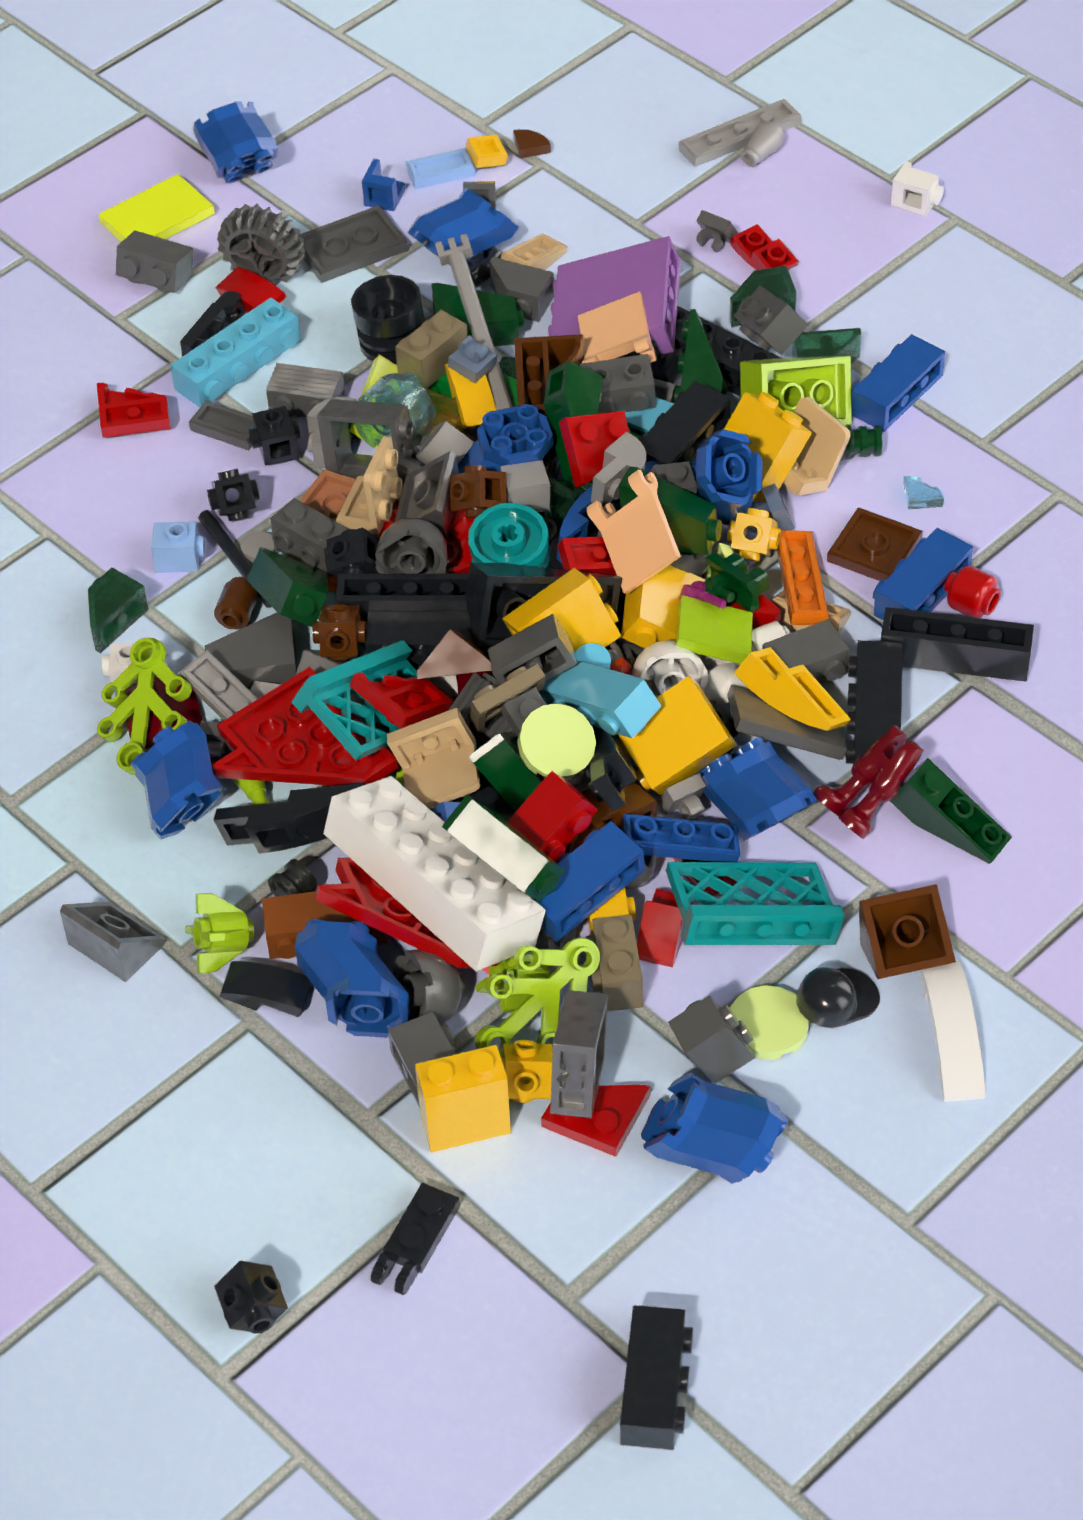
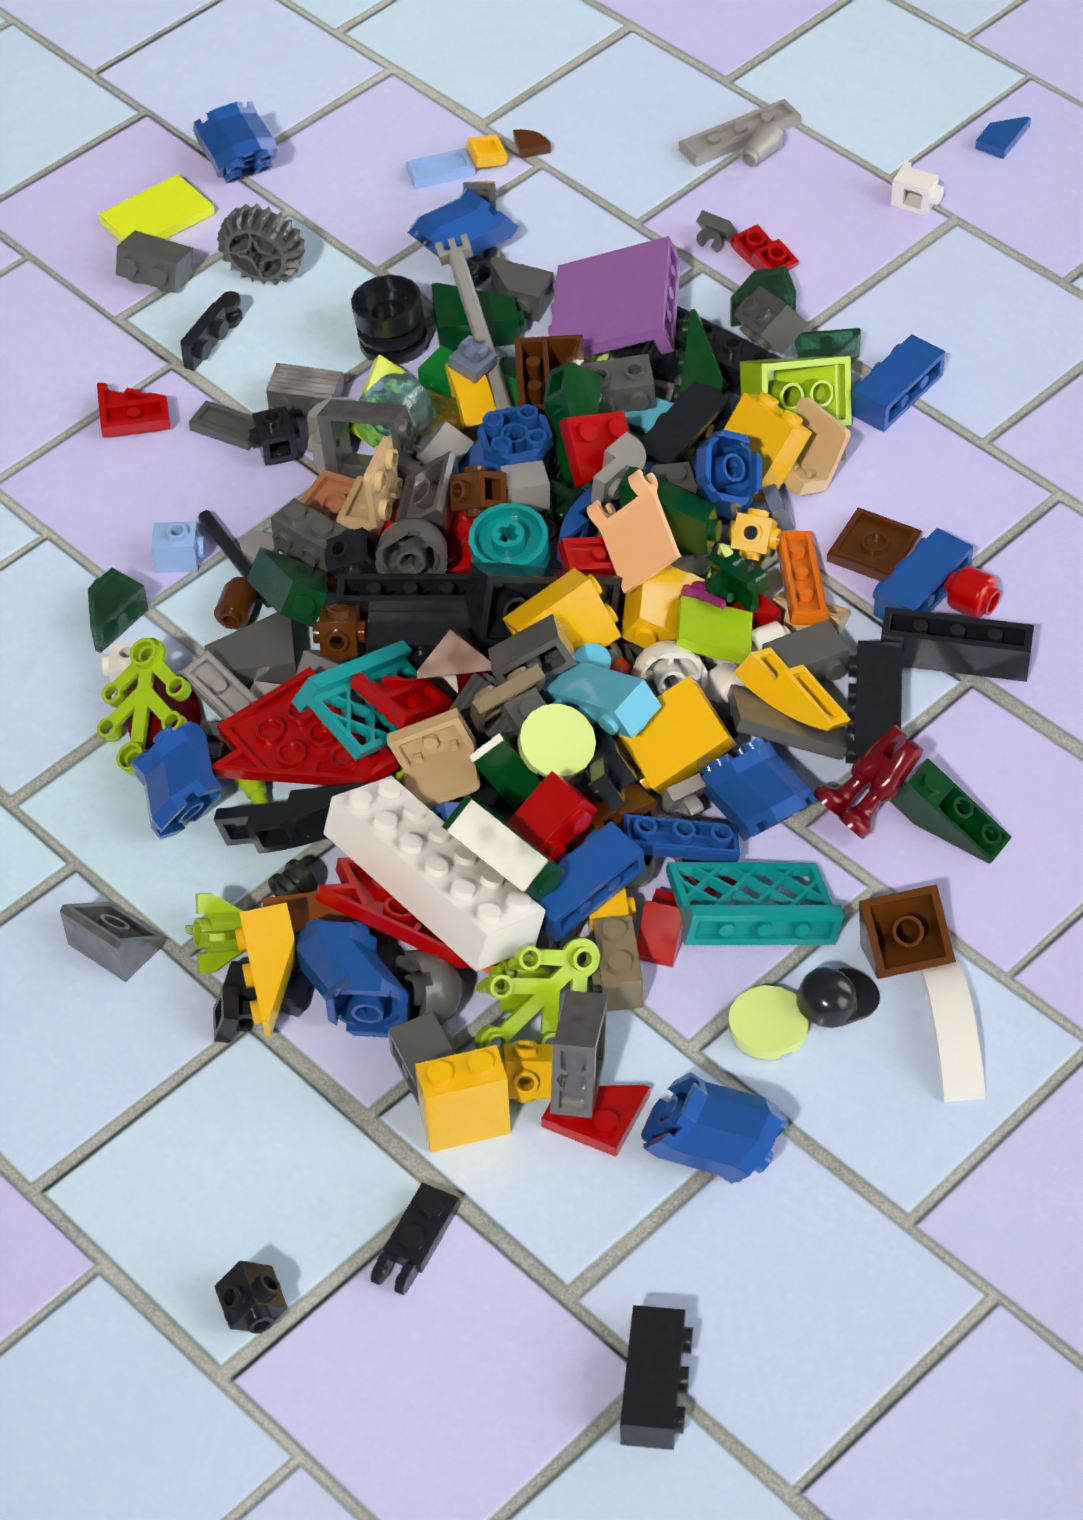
(230, 1014): none -> black tile
(235, 352): medium azure brick -> none
(247, 494): black brick -> none
(251, 288): red slope -> none
(271, 954): none -> yellow slope
(352, 243): dark grey tile -> none
(381, 189): blue panel -> none
(429, 347): dark tan brick -> none
(530, 254): tan slope -> none
(616, 330): light nougat flag -> none
(713, 1038): dark grey brick -> none
(864, 441): dark green bush -> none
(920, 494): clear light blue tile -> none
(1002, 136): none -> blue tile

